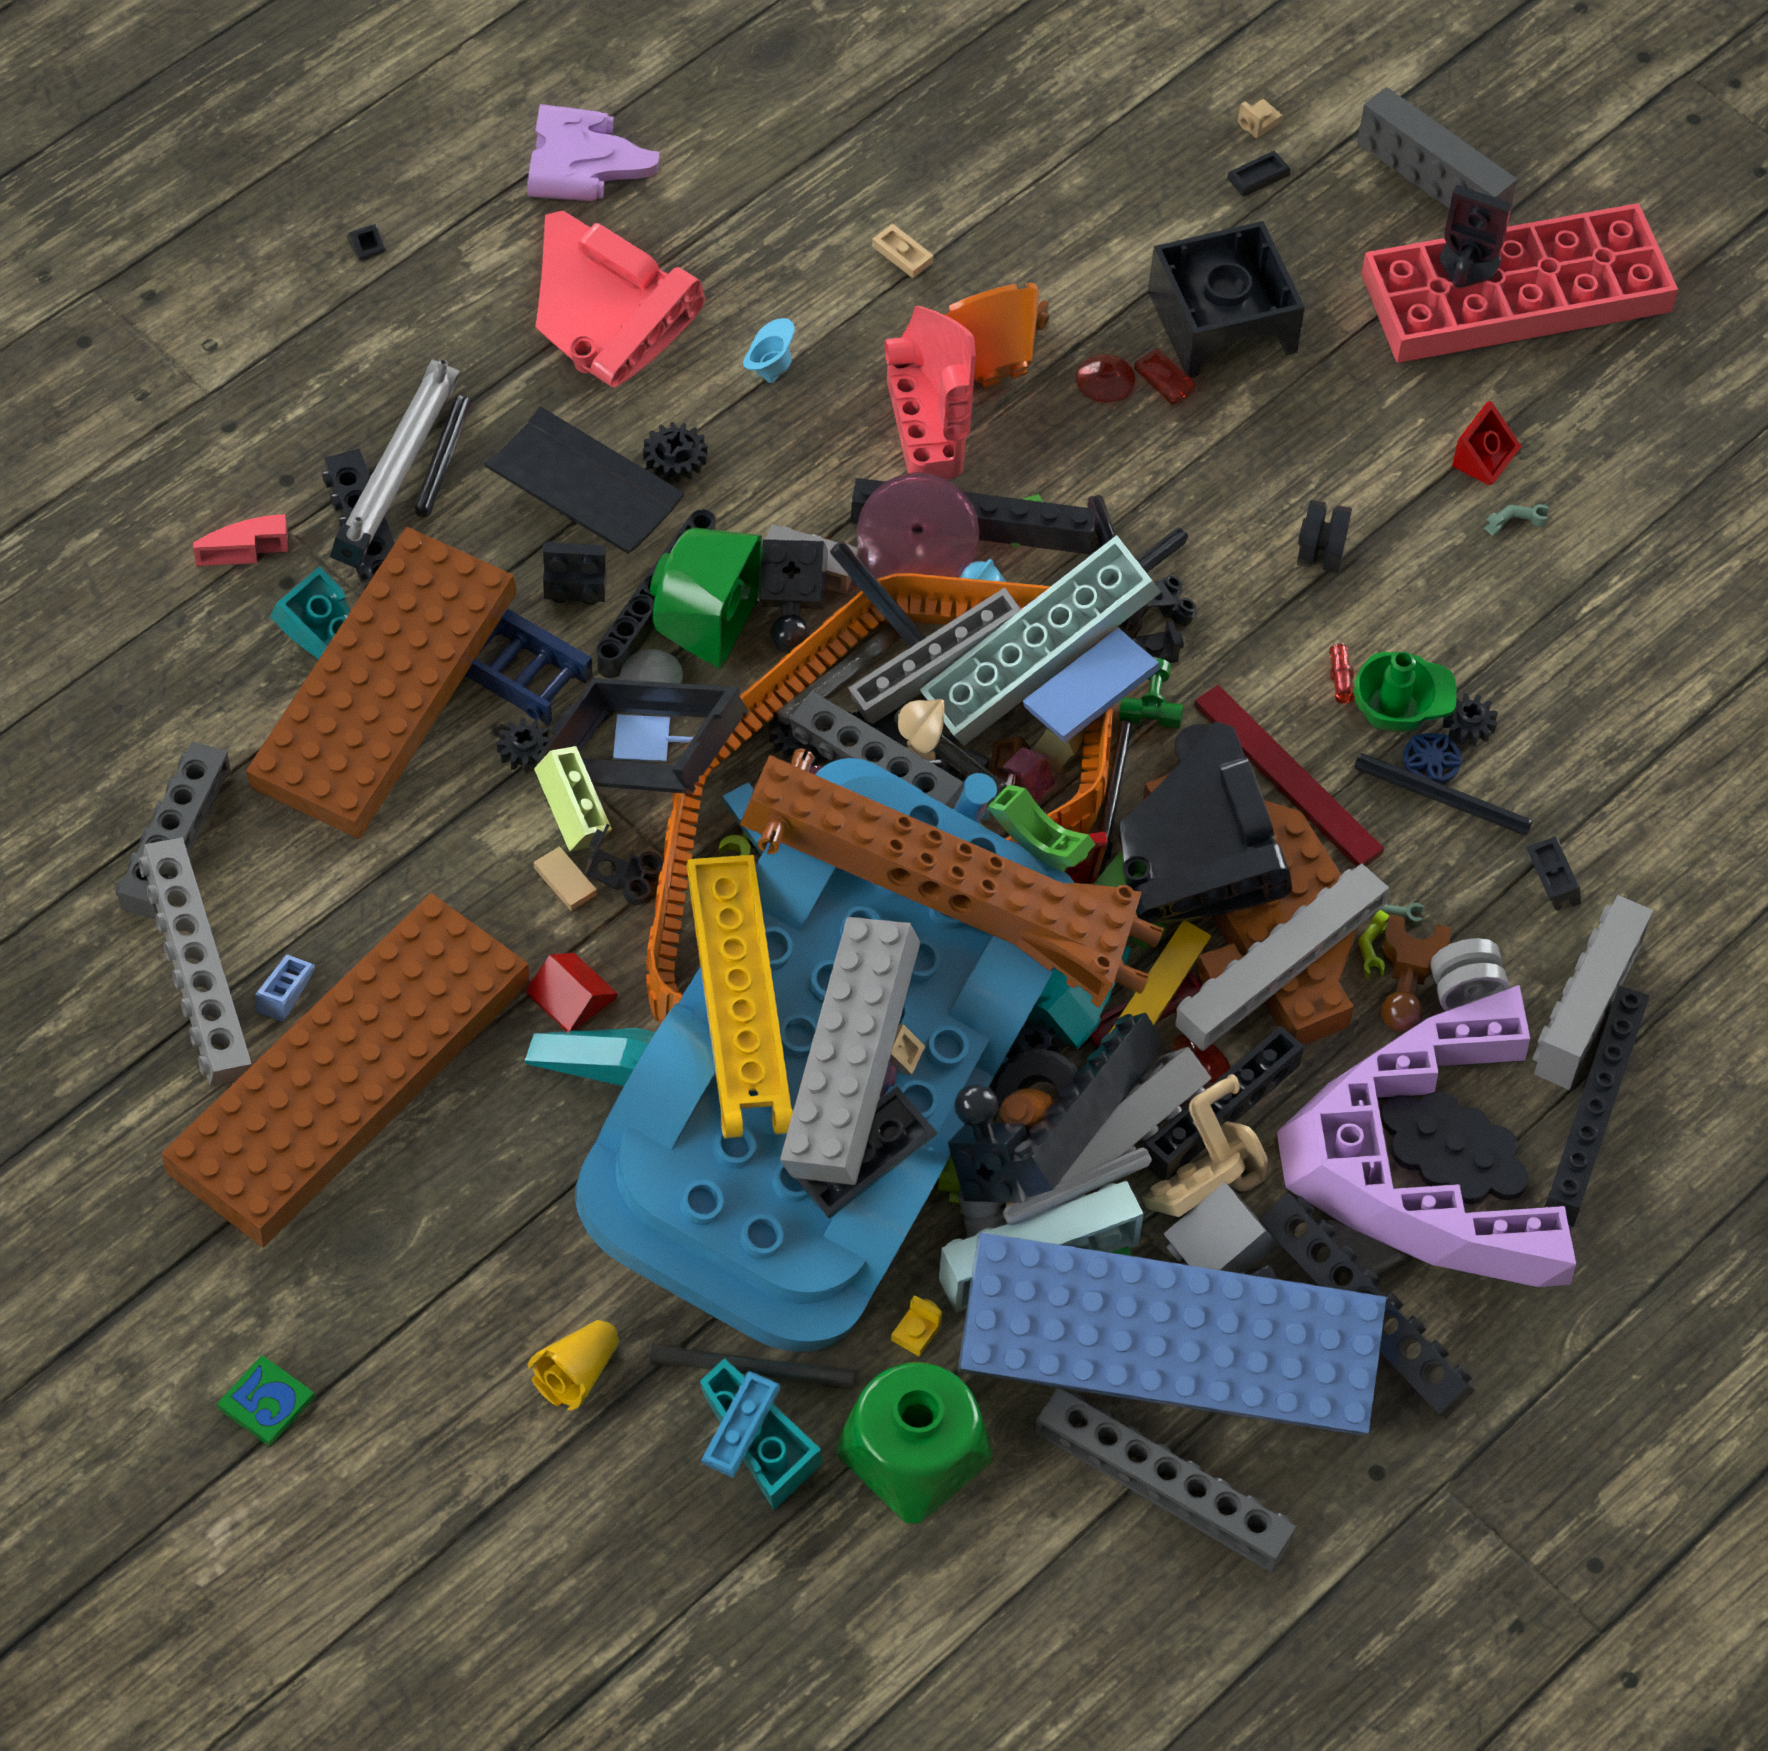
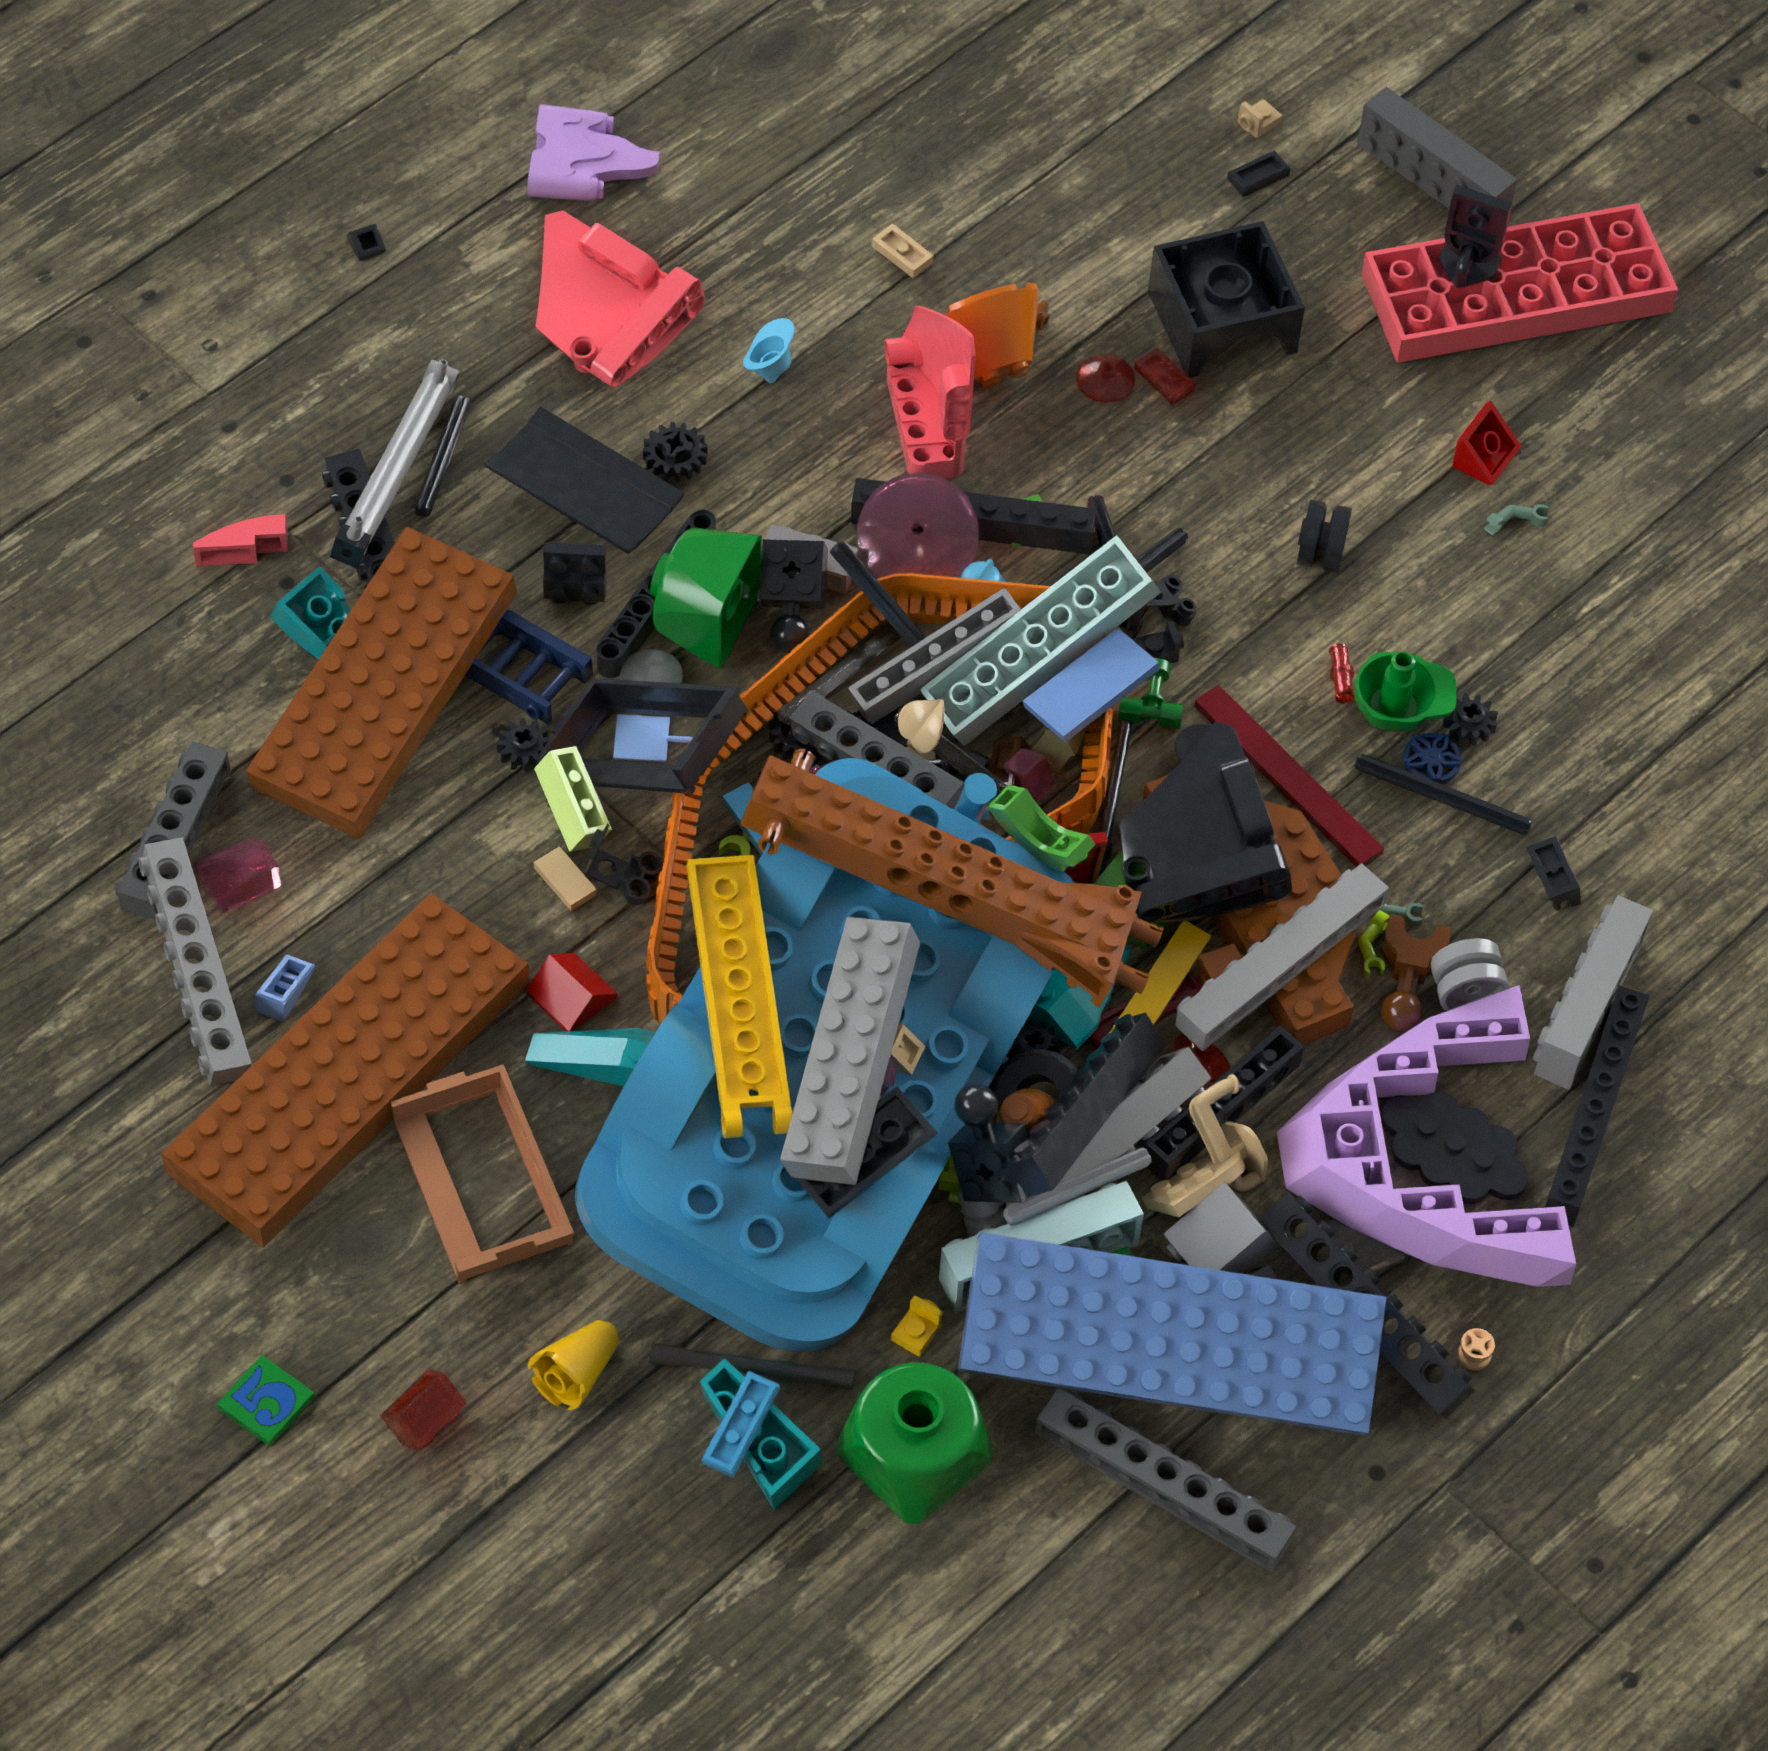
(239, 873): none -> clear pink slope
(423, 1409): none -> clear red brick
(438, 1188): none -> nougat piece
(1479, 1341): none -> light nougat wheel

